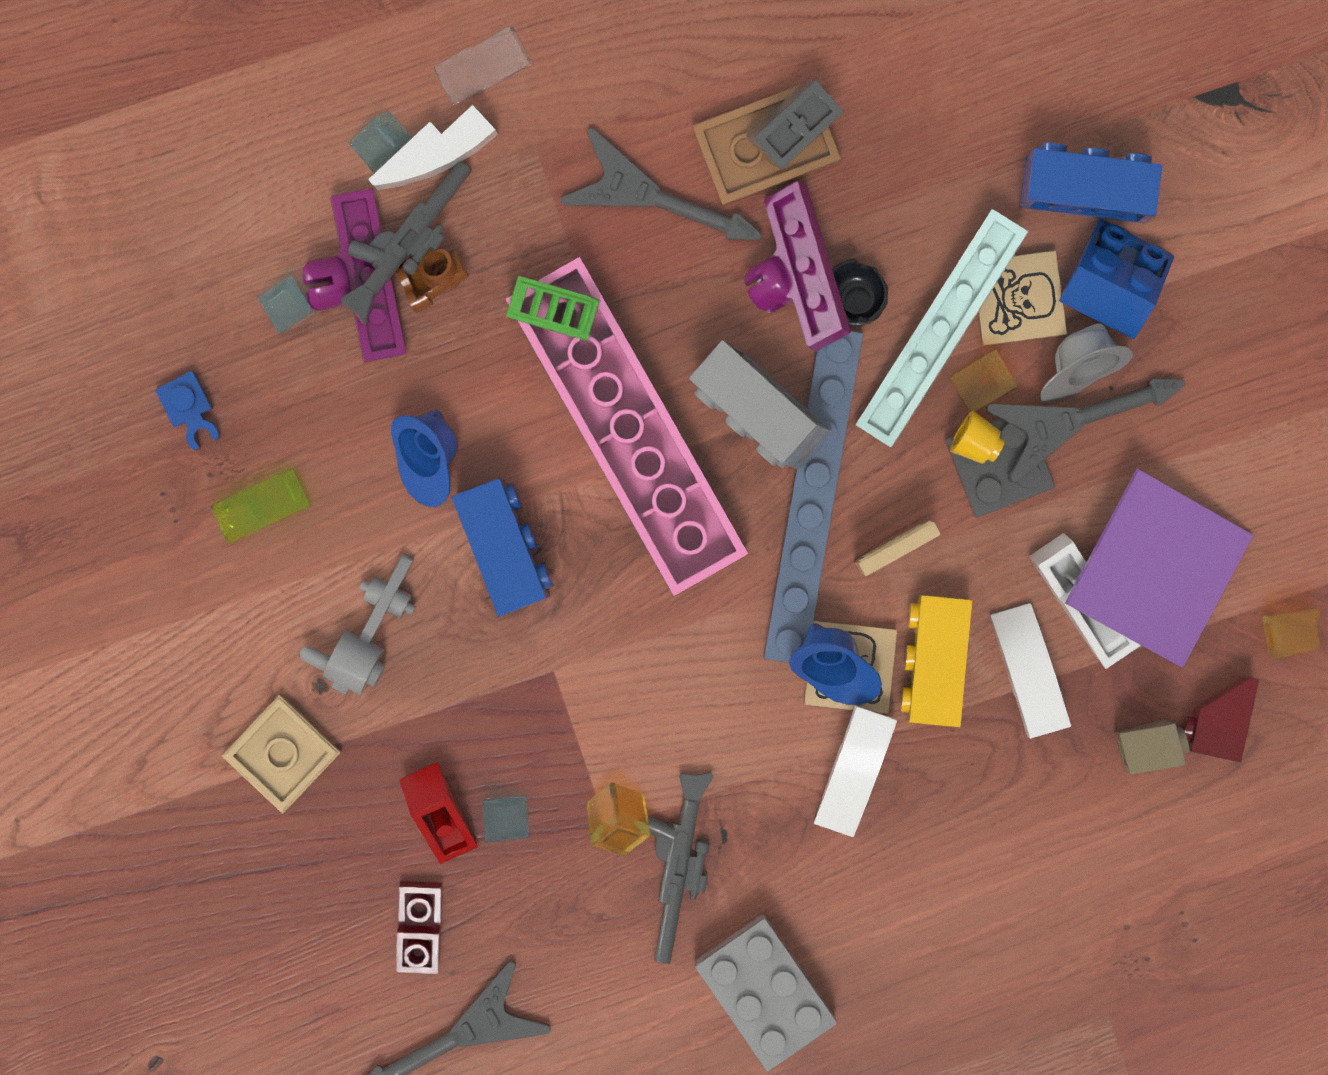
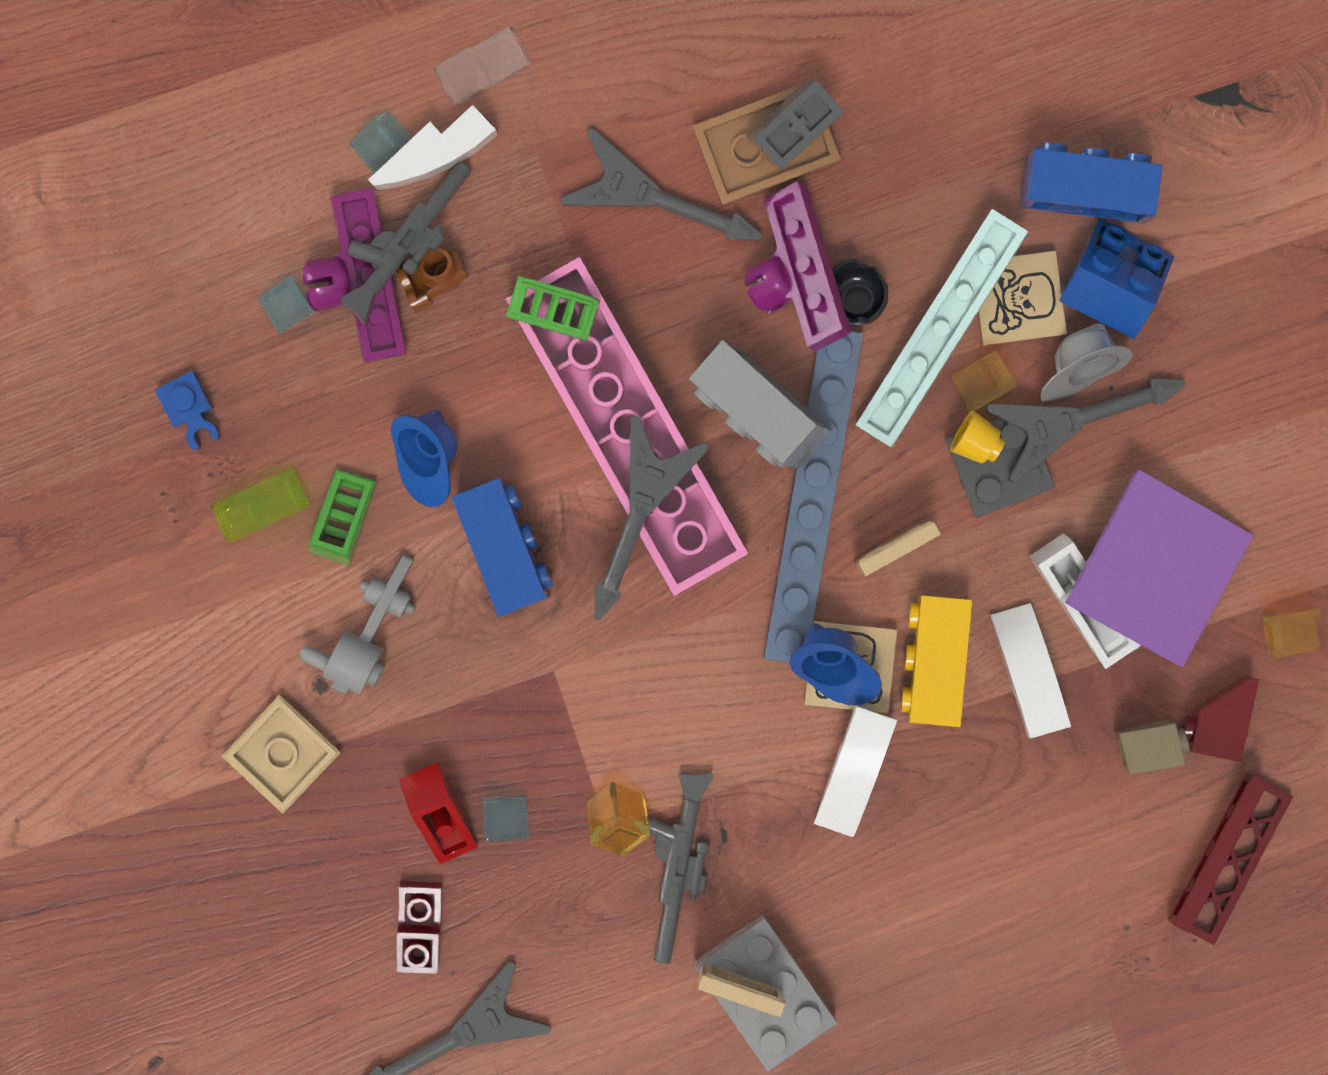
(356, 522): none -> bright green slope
(649, 485): none -> dark grey piece
(741, 989): none -> tan tile
(1220, 849): none -> dark red fence

